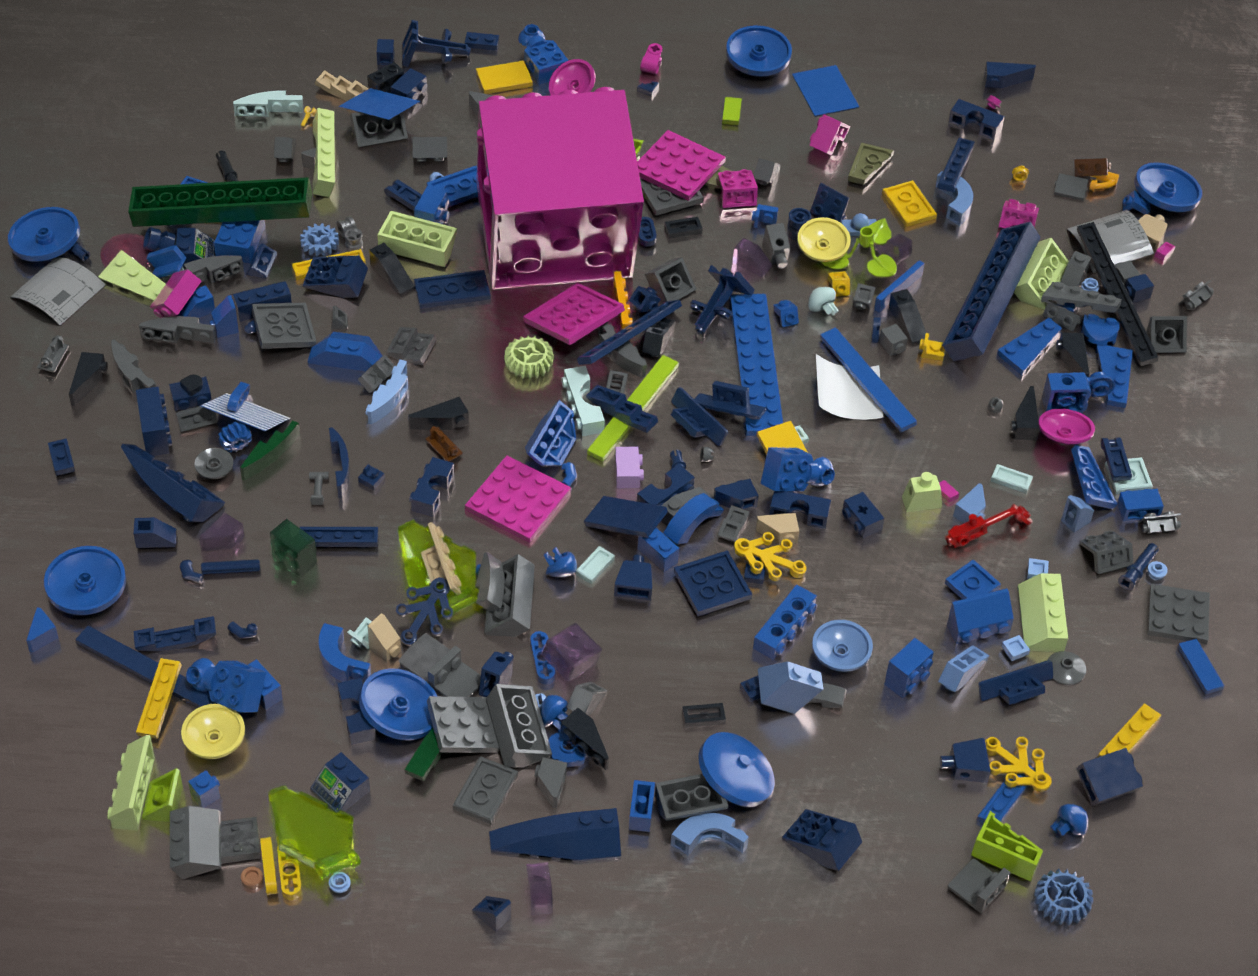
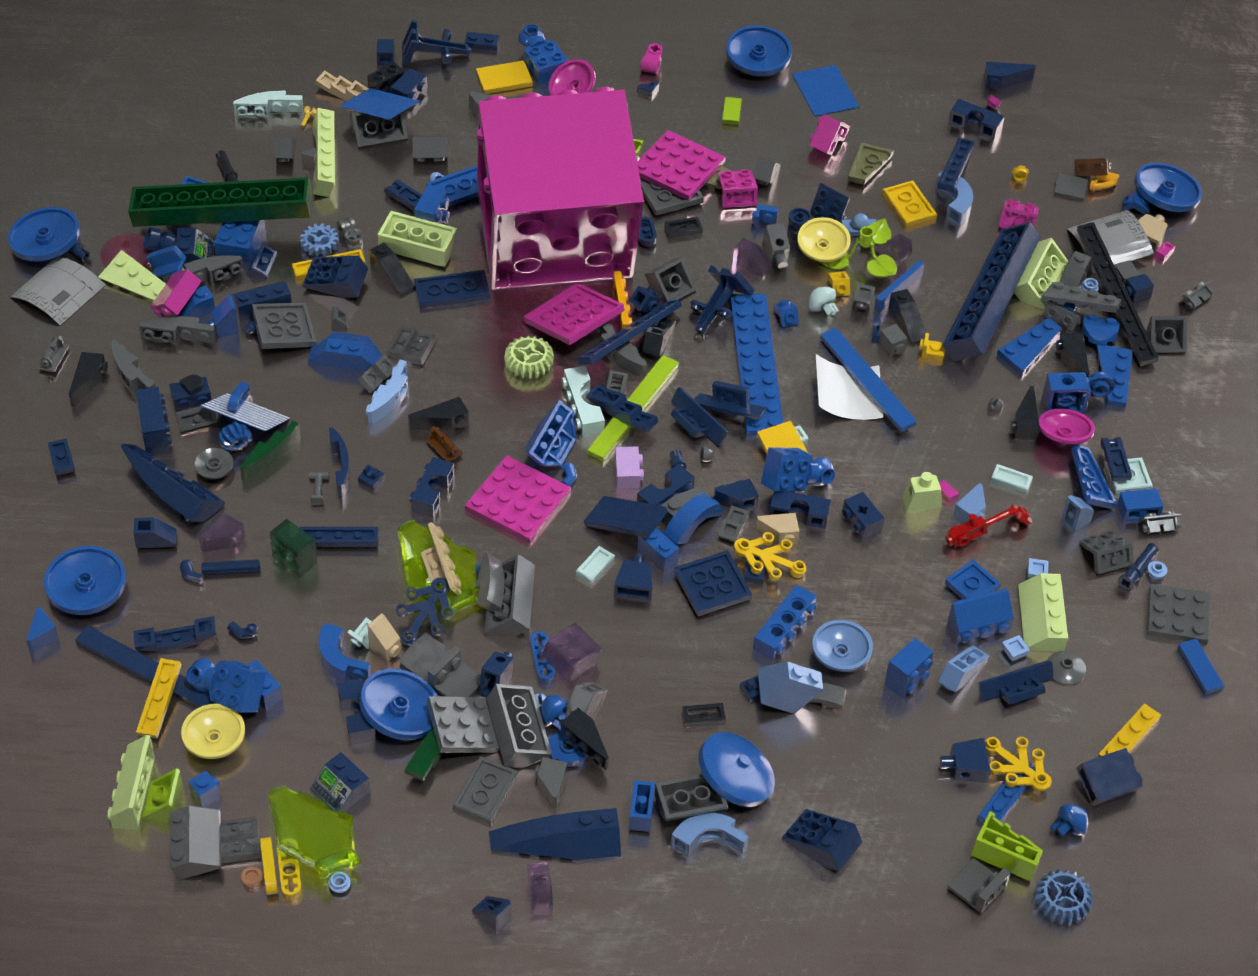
(563, 564): blue piece -> none

